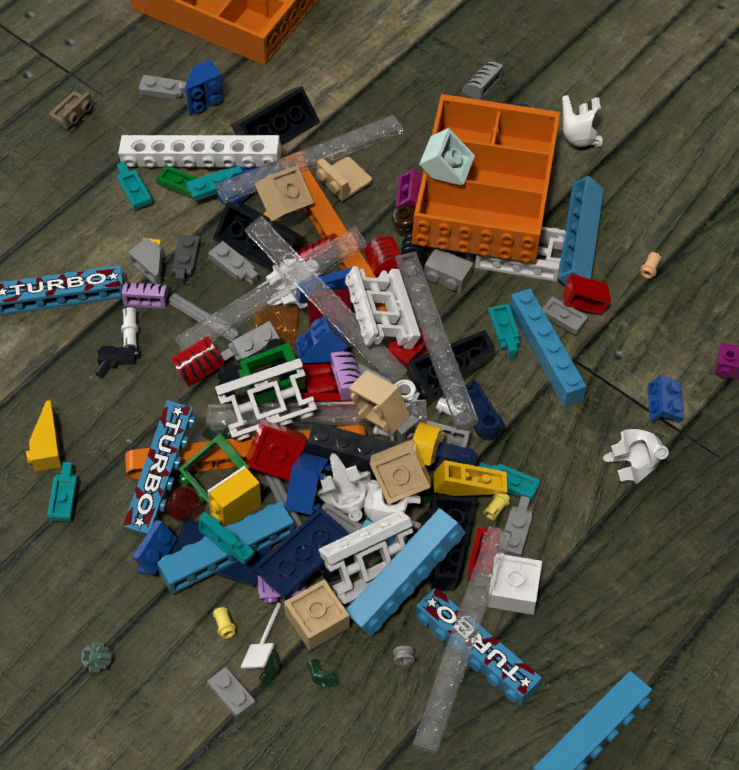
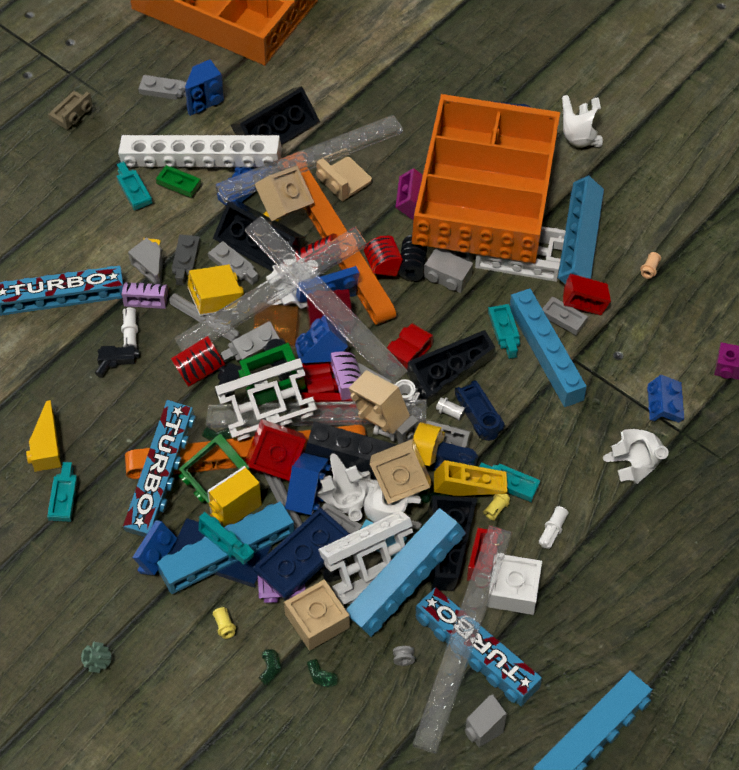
(182, 503): clear red head -> none
(205, 186): teal hinge -> none
(213, 288): none -> yellow piece
(231, 692): light grey plate -> none
(259, 653): white piece -> none
(397, 305): white fence -> none
(403, 219): dark brown head -> none
(436, 341): clear plate -> none
(447, 158): light aqua slope -> none
(483, 80): light grey brick -> none
(486, 722): none -> light grey slope
(519, 524): light grey hinge -> none
(553, 527): none -> white axle

